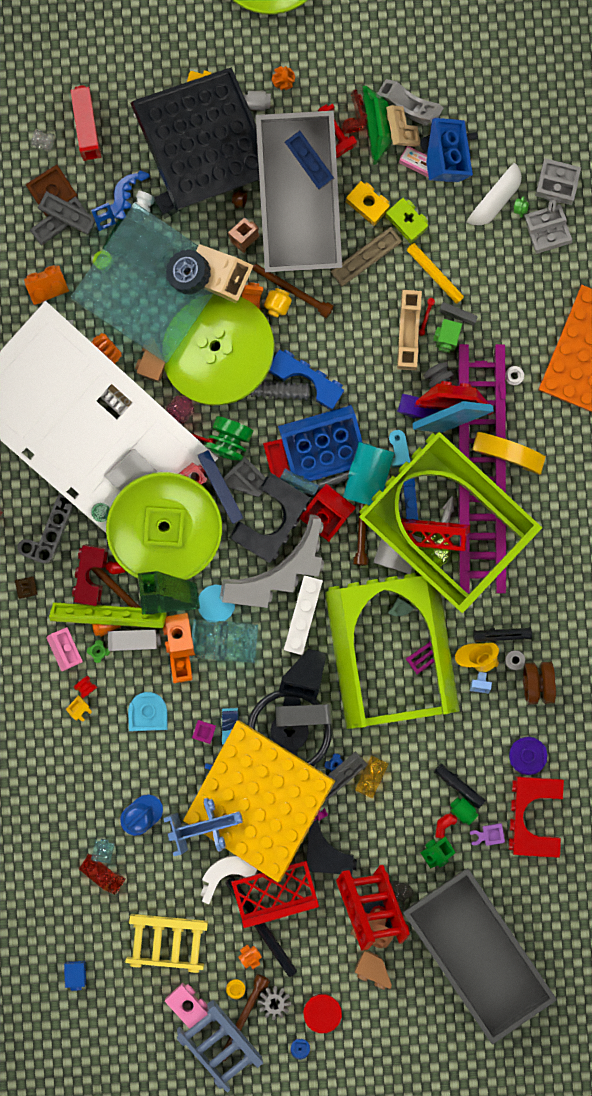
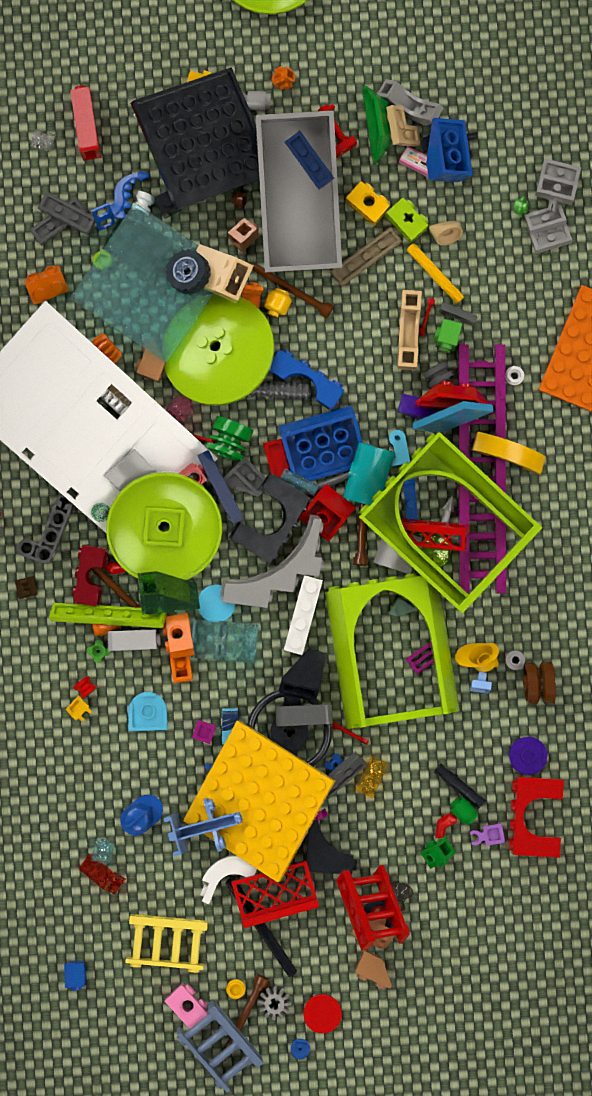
(52, 182): reddish brown tile -> none
(64, 649): bright pink slope -> none
(250, 957): orange gear -> none
(335, 725): none -> red hinge
(351, 125): clear red bracket -> none
(446, 232): none -> tan piece
(479, 955): dark grey piece -> none
(497, 197): white brick -> none
(522, 633): black pin -> none

